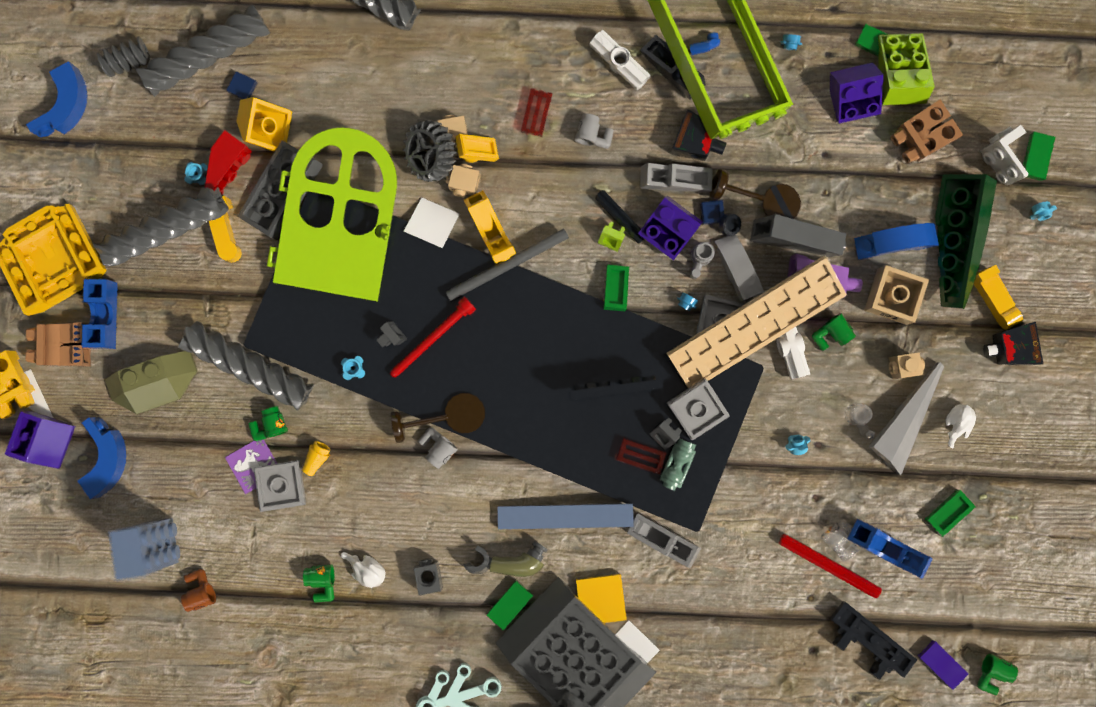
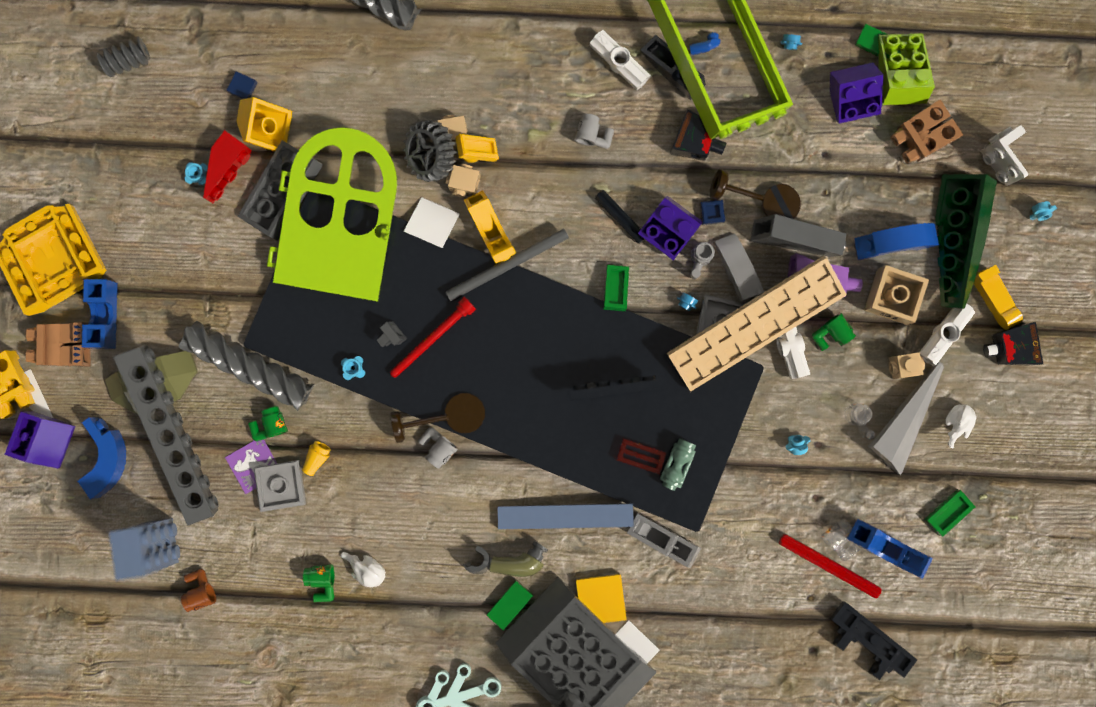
(69, 104): blue arch -> none
(155, 427): none -> dark grey brick
(157, 230): dark grey piece -> none
(203, 51): dark grey piece -> none
(224, 236): yellow leg -> none
(427, 587): dark grey brick -> none
(540, 94): clear red tile -> none
(612, 238): lime tile -> none
(665, 435): dark grey tile -> none
(675, 178): light grey slope -> none
(698, 409): light grey tile -> none
(730, 224): black tile -> none
(937, 343): none -> white piece
(943, 665): dark purple tile -> none
(997, 669): green piece -> none
(1038, 155): green tile -> none

